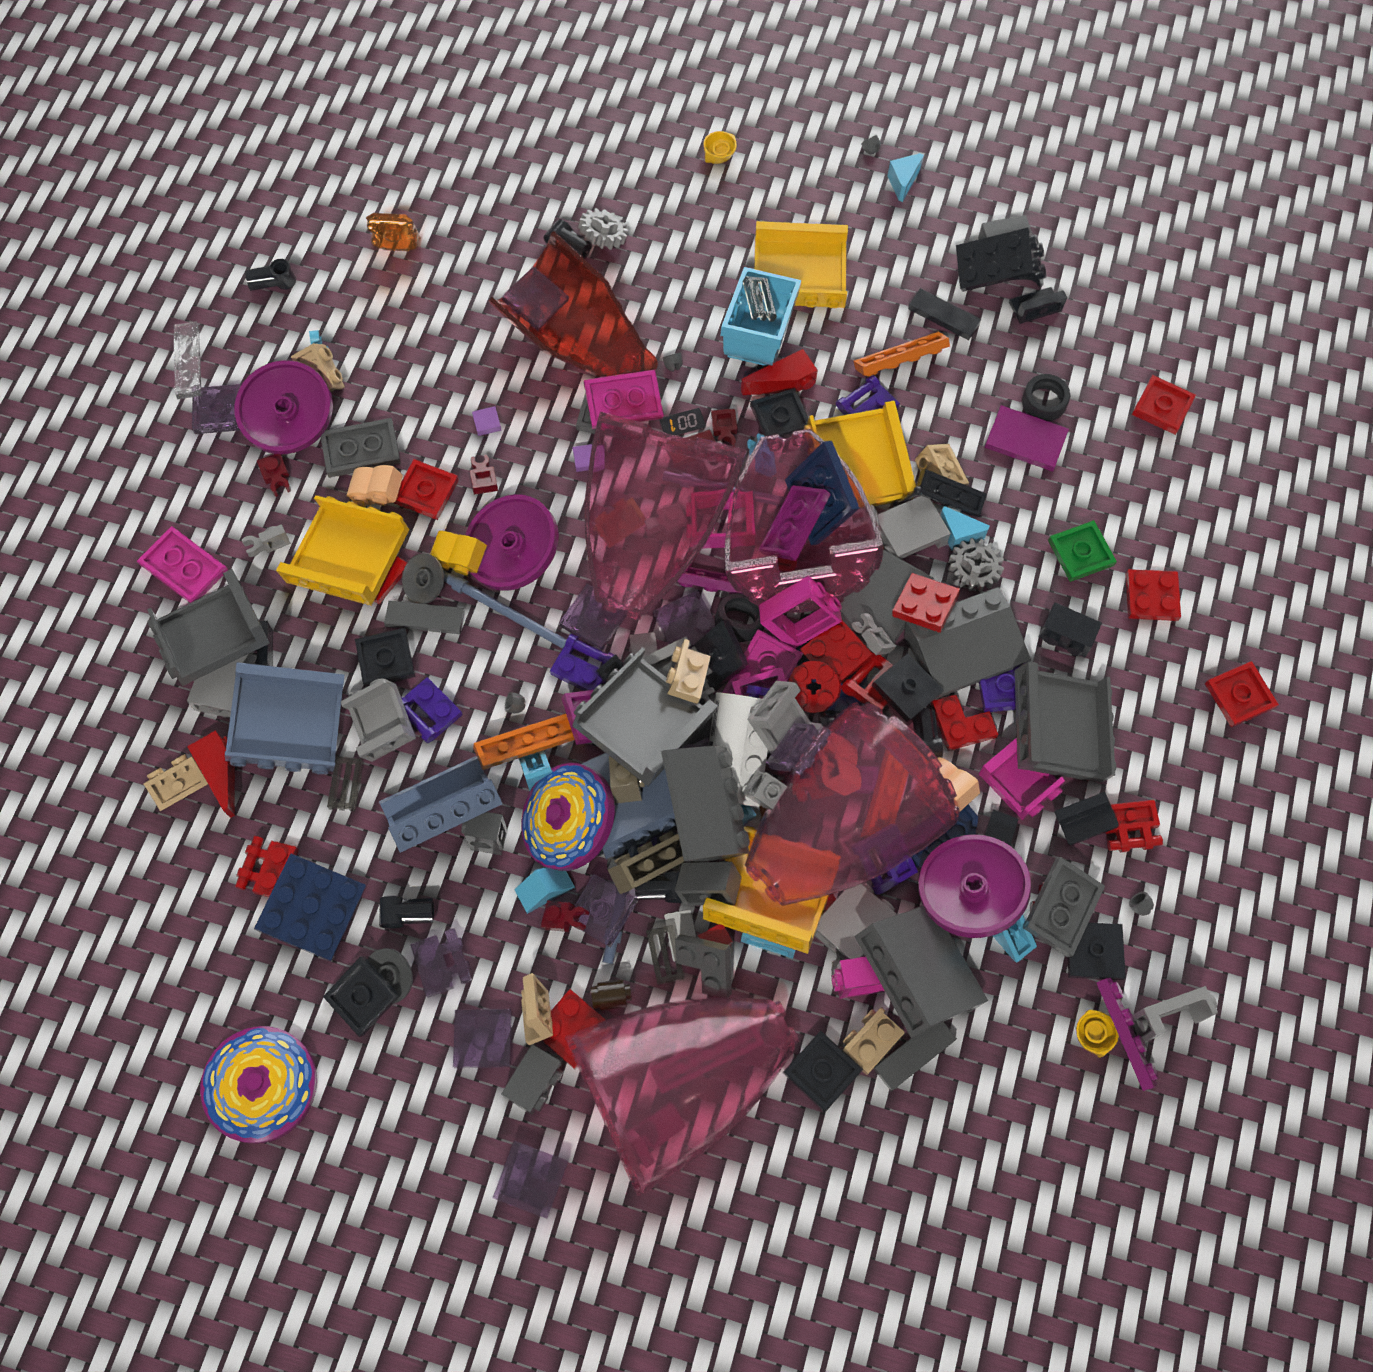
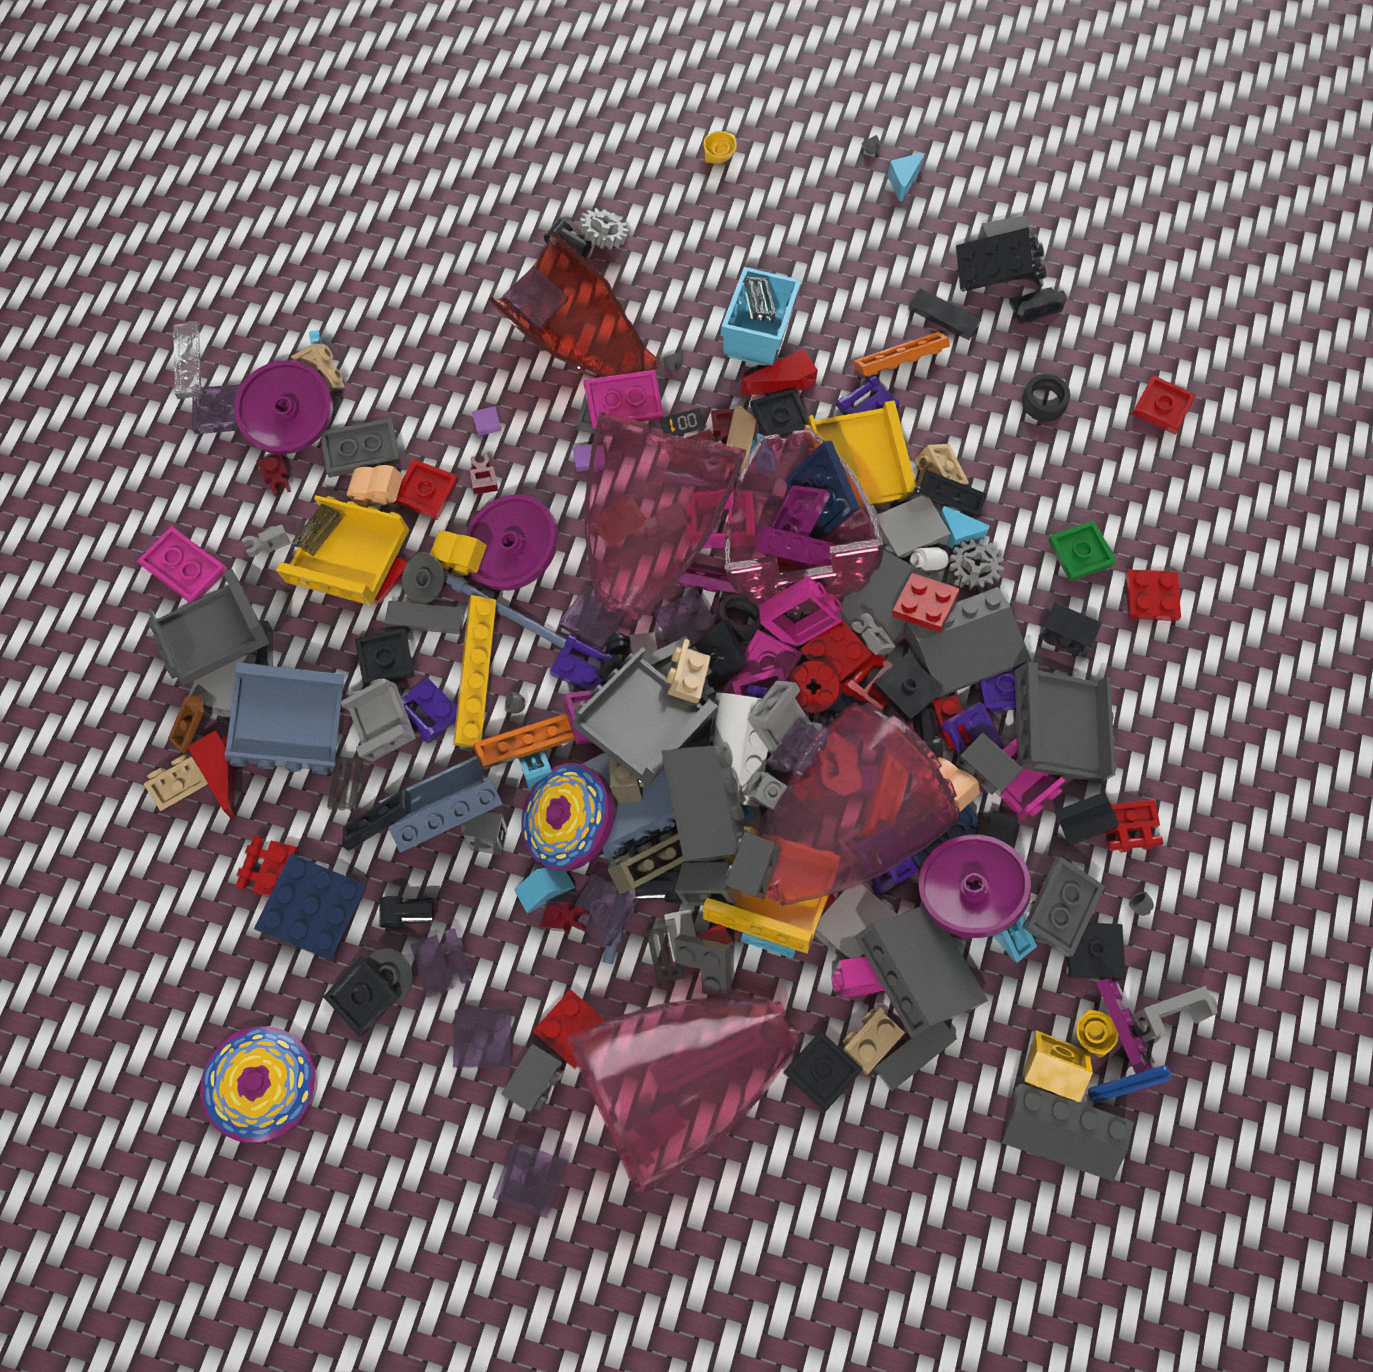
(187, 722): none -> dark orange slope
(277, 274): black piece -> none
(320, 530): none -> clear smoke tile
(376, 819): none -> black tile
(393, 232): clear orange slope -> none
(474, 671): none -> yellow plate
(535, 1010): tan bracket -> none
(610, 995): dark brown brick -> none
(618, 643): none -> black plate
(742, 431): none -> tan tile
(753, 865): none -> dark grey brick
(793, 546): none -> magenta plate
(808, 254): yellow panel -> none
(929, 559): none -> white brick
(975, 722): none -> dark purple plate
(990, 765): none -> dark grey brick
(1026, 438): magenta tile -> none
(1058, 1067): none -> yellow slope
(1067, 1132): none -> dark grey slope
(1129, 1084): none -> blue axle
(1241, 694): red plate -> none

